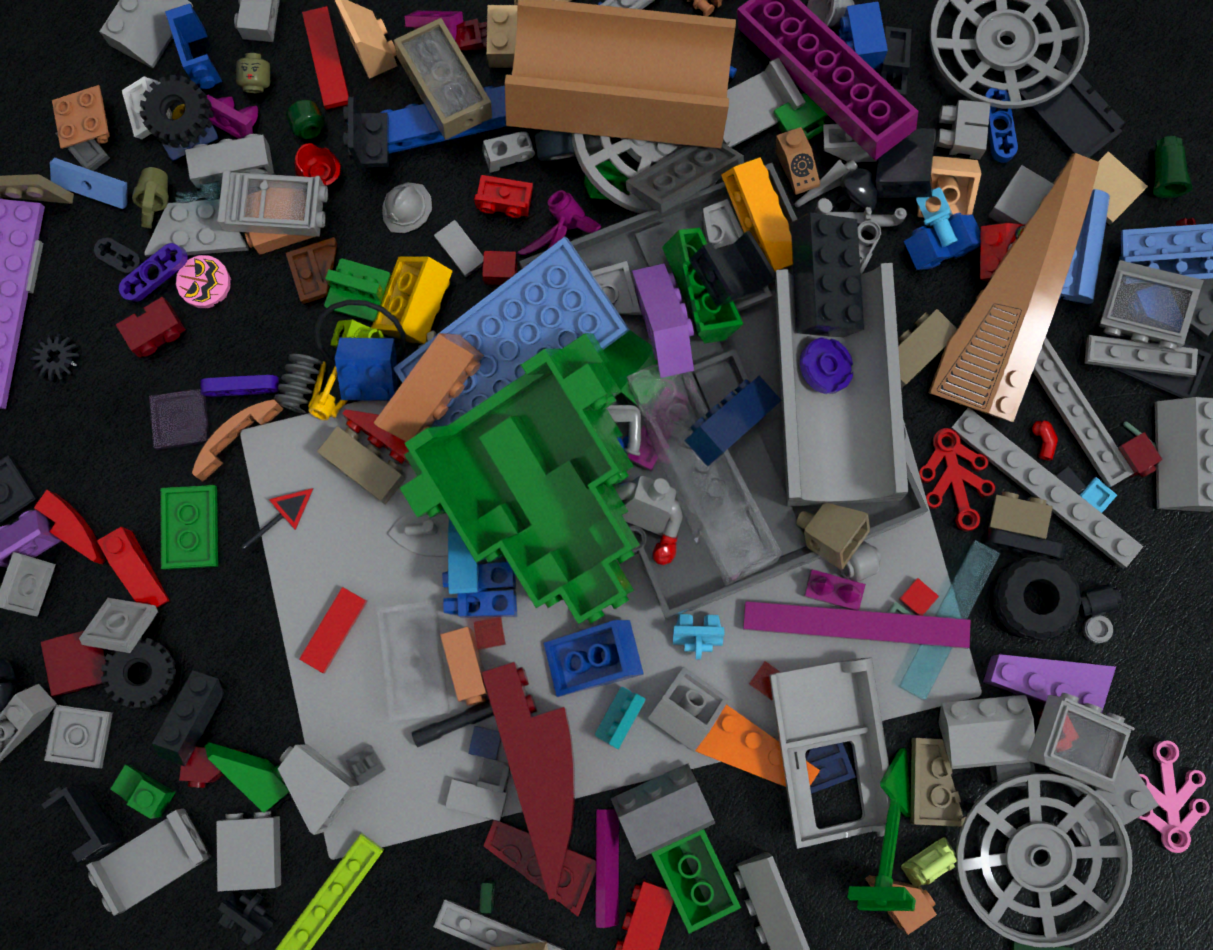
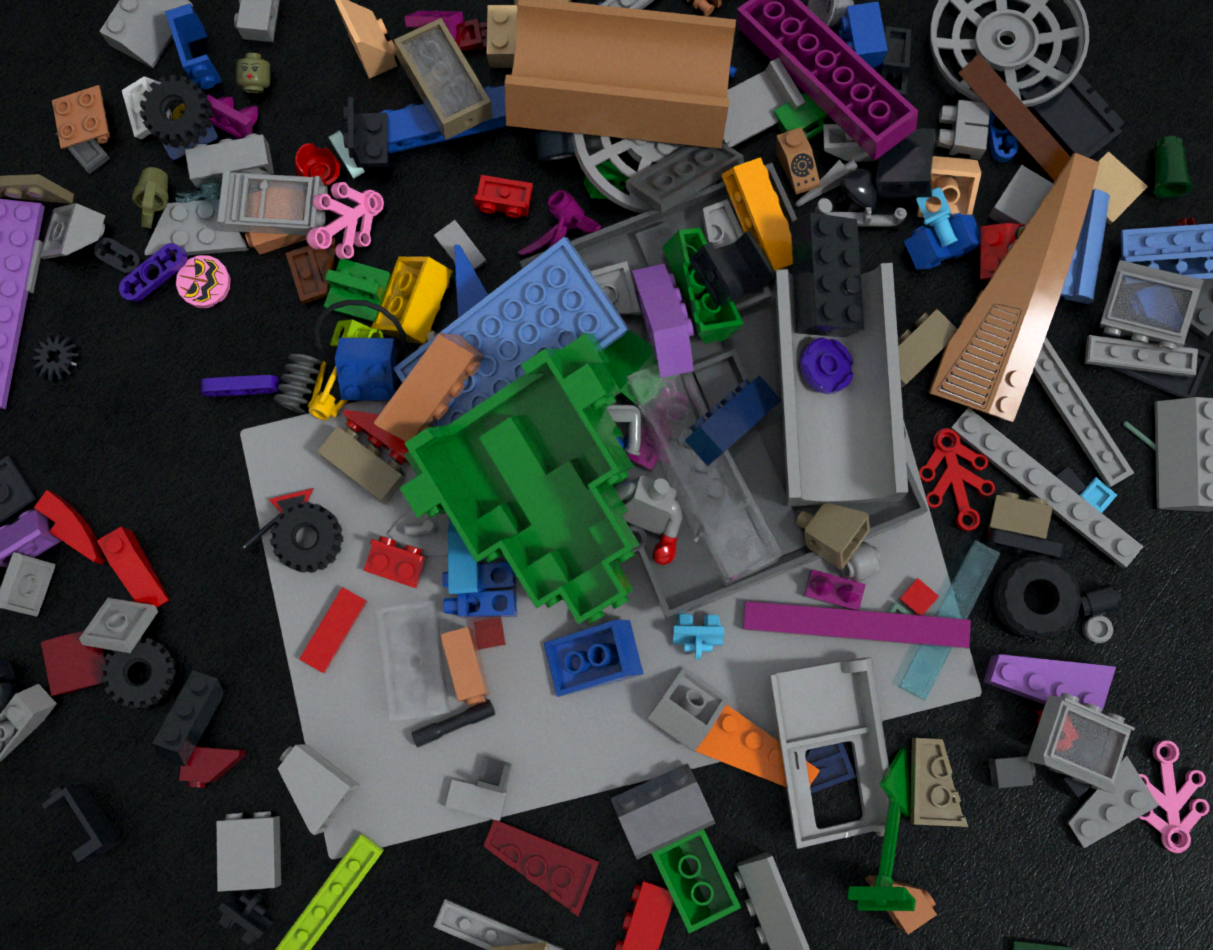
(71, 230): none -> light grey slope
(78, 736): light grey tile -> none
(89, 183): medium blue tile -> none
(142, 792): green arch -> none
(148, 862): light grey panel -> none
(152, 328): dark red brick -> none
(179, 419): clear purple tile -> none
(189, 527): green tile -> none
(207, 460): nougat slope -> none
(250, 774): green slope -> none
(305, 119): dark green head -> none
(326, 57): red tile -> none
(327, 543): none -> black tyre
(338, 143): none -> light aqua beam
(365, 765): dark grey tile -> none
(369, 205): none -> bright pink plant
(395, 562): none -> red bracket
(406, 207): light grey piece -> none
(469, 286): none -> blue slope
(485, 743): dark blue tile -> none
(487, 896): dark green tile -> none
(499, 266): red panel -> none
(507, 150): light grey leg -> none
(540, 764): dark red slope -> none
(607, 868): magenta tile -> none
(620, 717): teal bracket -> none
(761, 679): clear red tile -> none
(867, 246): light grey piece -> none
(930, 863): yellowish green piece -> none
(987, 731): light grey slope -> none
(1015, 116): none -> reddish brown tile
(1049, 439): red arm -> none
(1057, 868): light grey dish -> none
(1140, 455): dark red brick -> none

